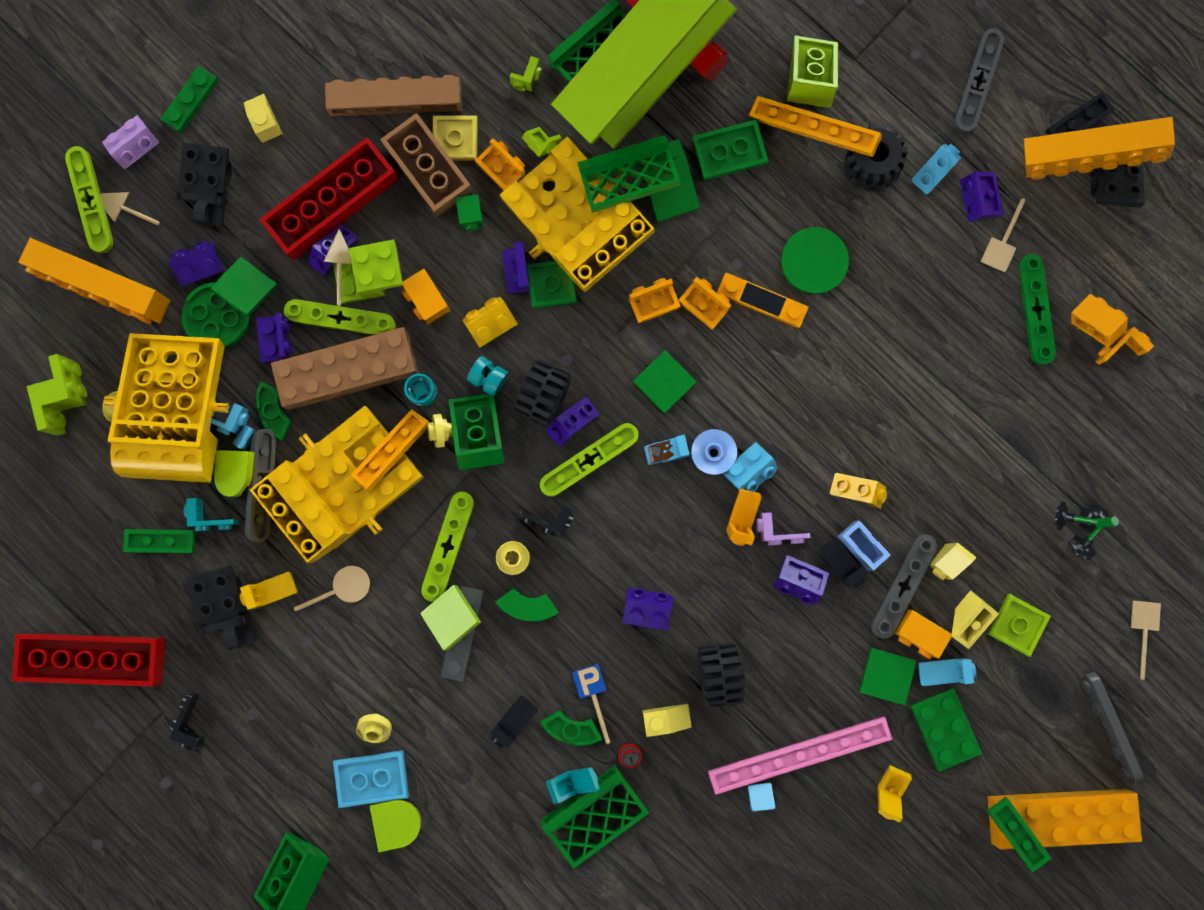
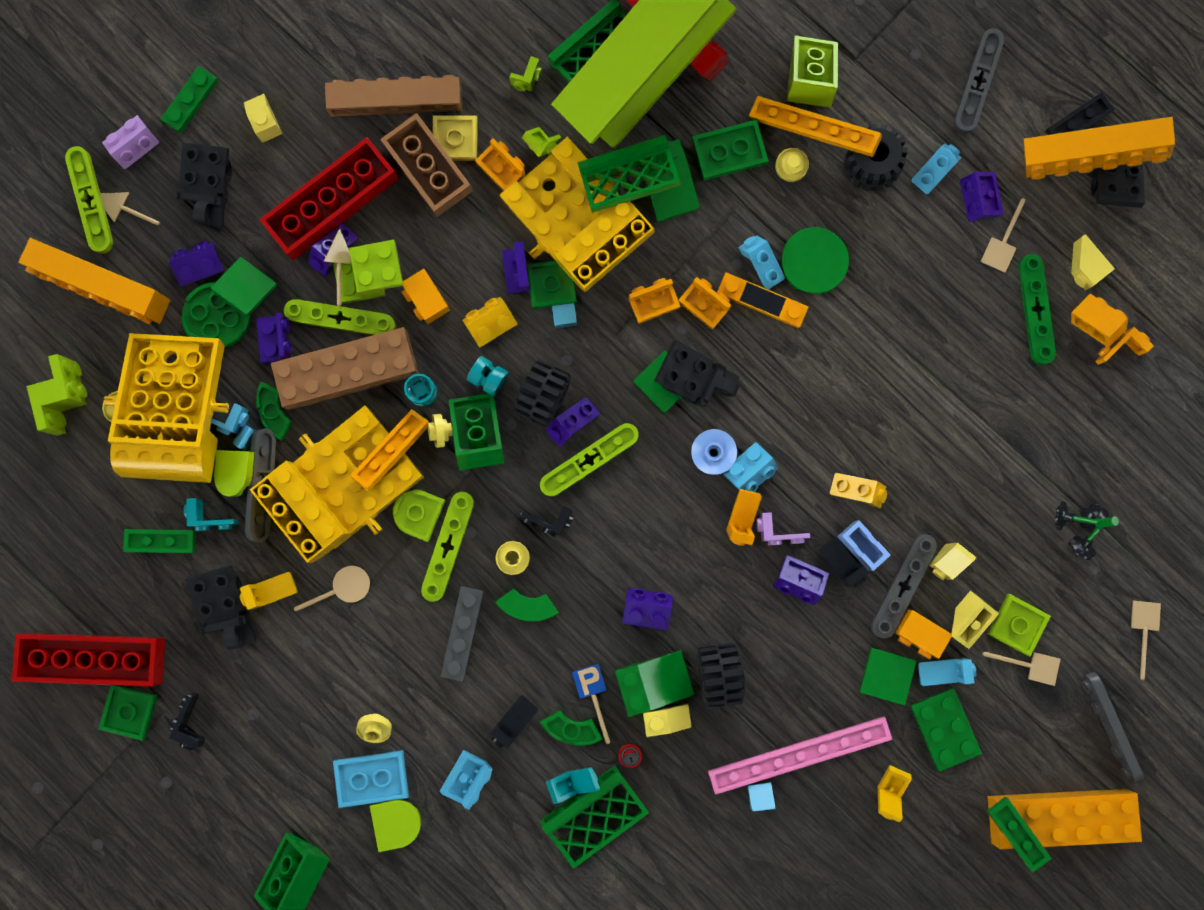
(128, 712): none -> green tile
(418, 513): none -> lime tile
(450, 617): lime tile -> none
(467, 779): none -> medium azure bracket
(469, 212): green brick -> none
(564, 315): none -> medium azure slope
(654, 683): none -> green slope
(667, 450): leg -> none
(694, 375): none -> black plate
(763, 260): none -> medium azure bracket
(792, 164): none -> light yellow plate
(1042, 667): none -> tan piece
(1088, 263): none -> light yellow slope

